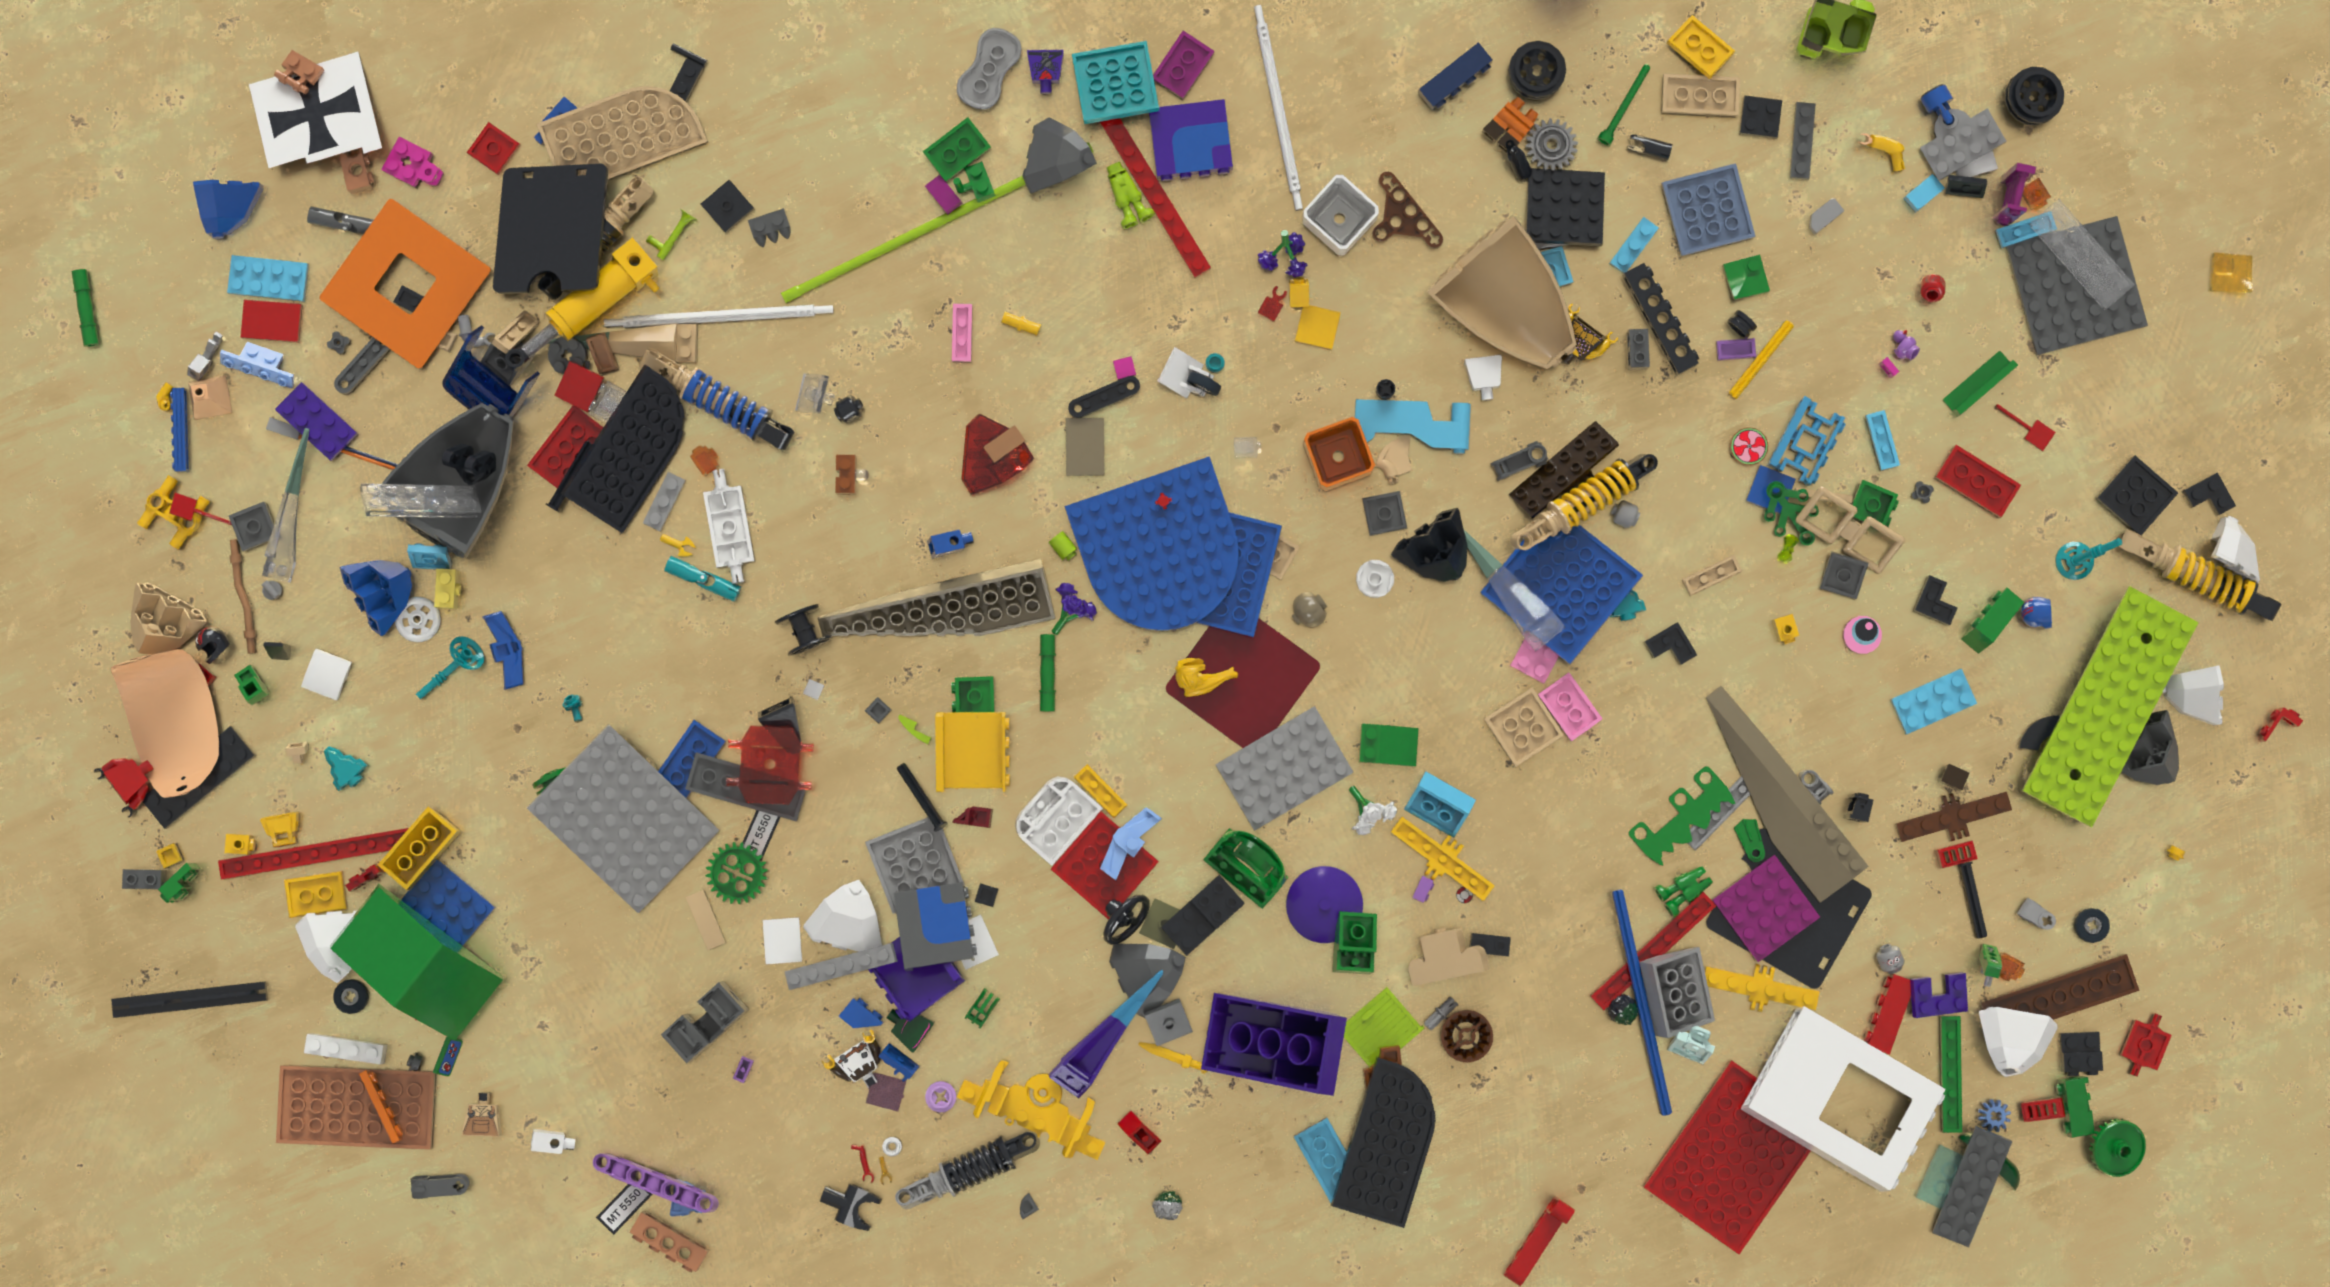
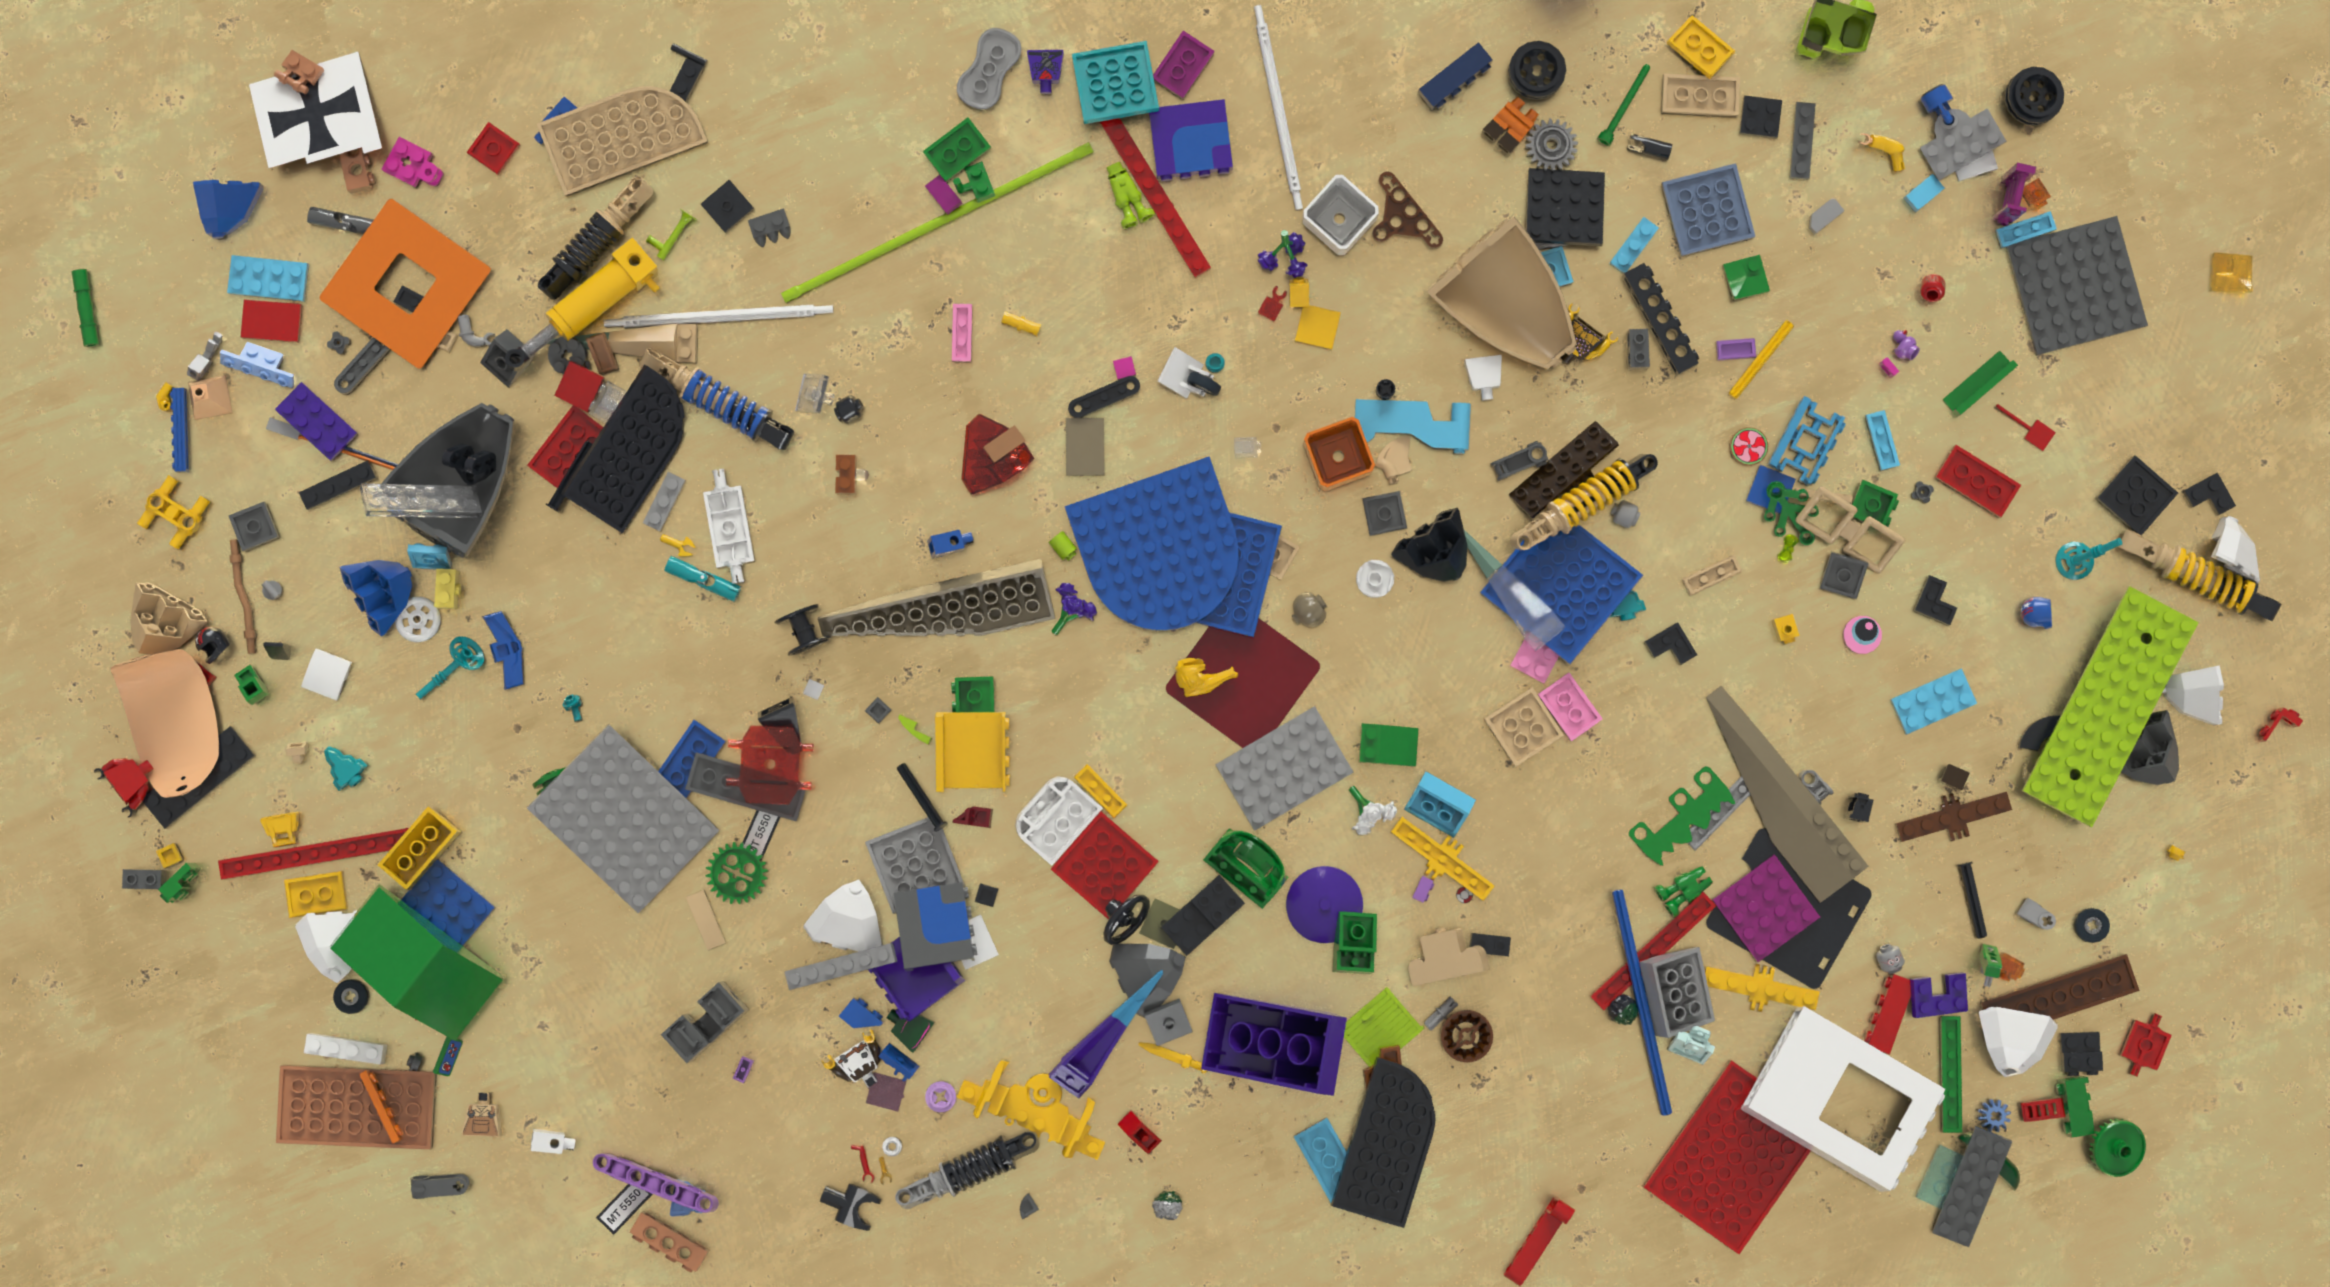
(185, 507): red piece -> none
(189, 999): black piece -> none
(239, 844): yellow brick -> none
(282, 542): clear plate -> none
(337, 485): none -> black plate
(358, 881): red wing -> none
(475, 384): clear blue windscreen -> none
(515, 332): tan plate -> none
(550, 227): black door -> none
(705, 459): clear orange brick -> none
(782, 940): white sticker -> none
(975, 1019): green arm -> none
(1047, 673): green piece -> none
(1055, 155): dark grey brick -> none
(1127, 841): light blue plate -> none
(1163, 501): red piece -> none
(1518, 160): black piece -> none
(1742, 324): black wheel -> none
(1750, 838): green piece -> none
(1941, 857): red slope -> none
(1966, 186): black plate -> none
(1993, 620): green wedge -> none
(2081, 254): clear plate -> none

